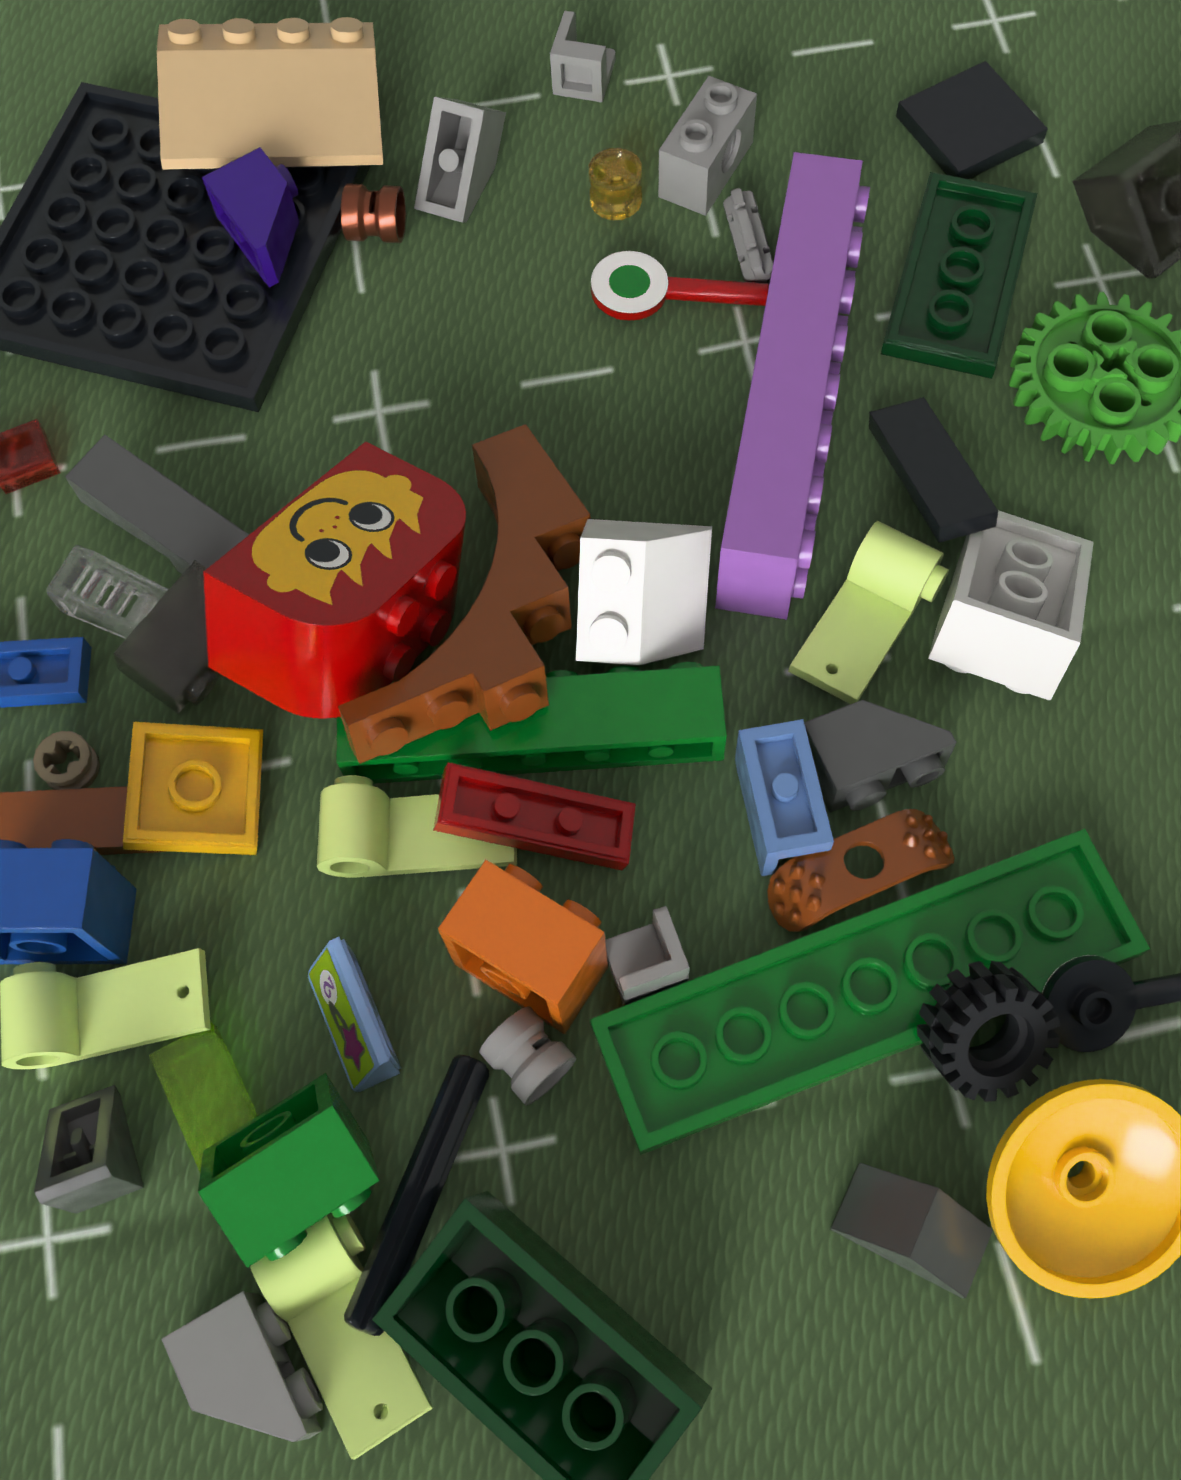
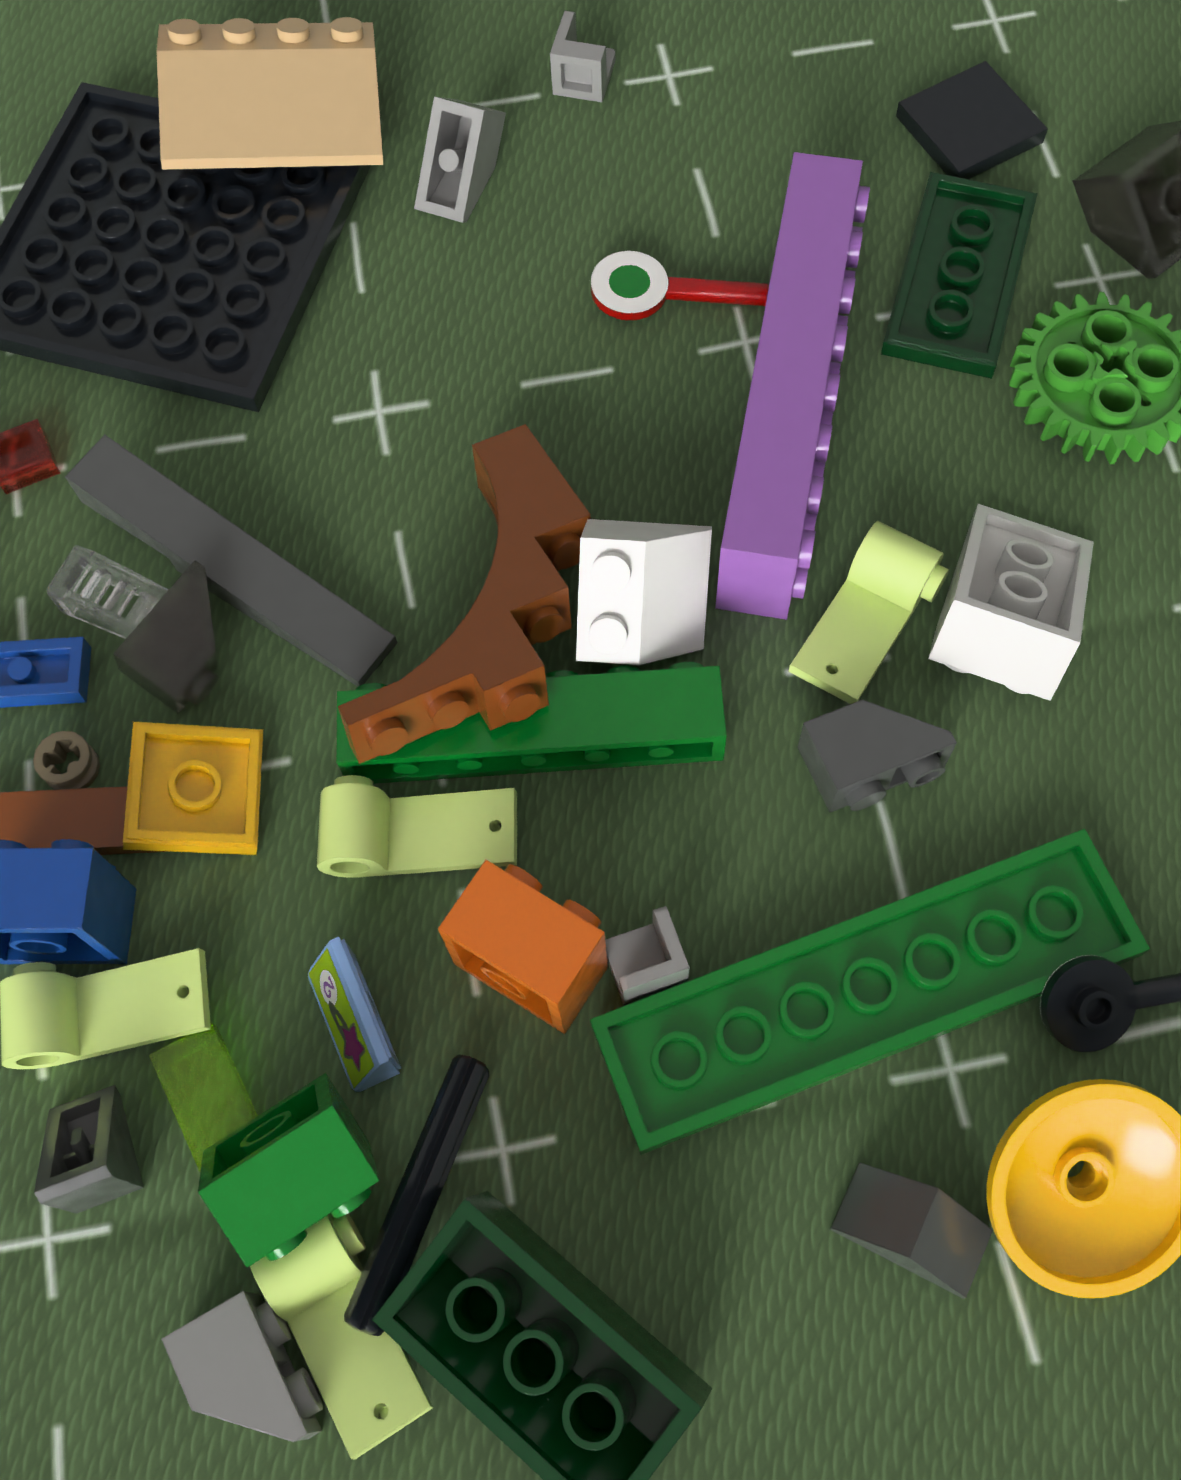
(256, 210): dark purple slope -> none
(338, 586): red brick -> none
(373, 213): copper wheel -> none
(527, 1055): light grey wheel -> none
(535, 816): red tile -> none
(615, 183): clear yellow wheel -> none
(706, 145): light grey brick -> none
(748, 236): light grey axle -> none
(781, 793): medium blue panel -> none
(820, 884): dark orange piece -> none
(932, 470): black tile -> none
(1006, 1056): black tyre -> none

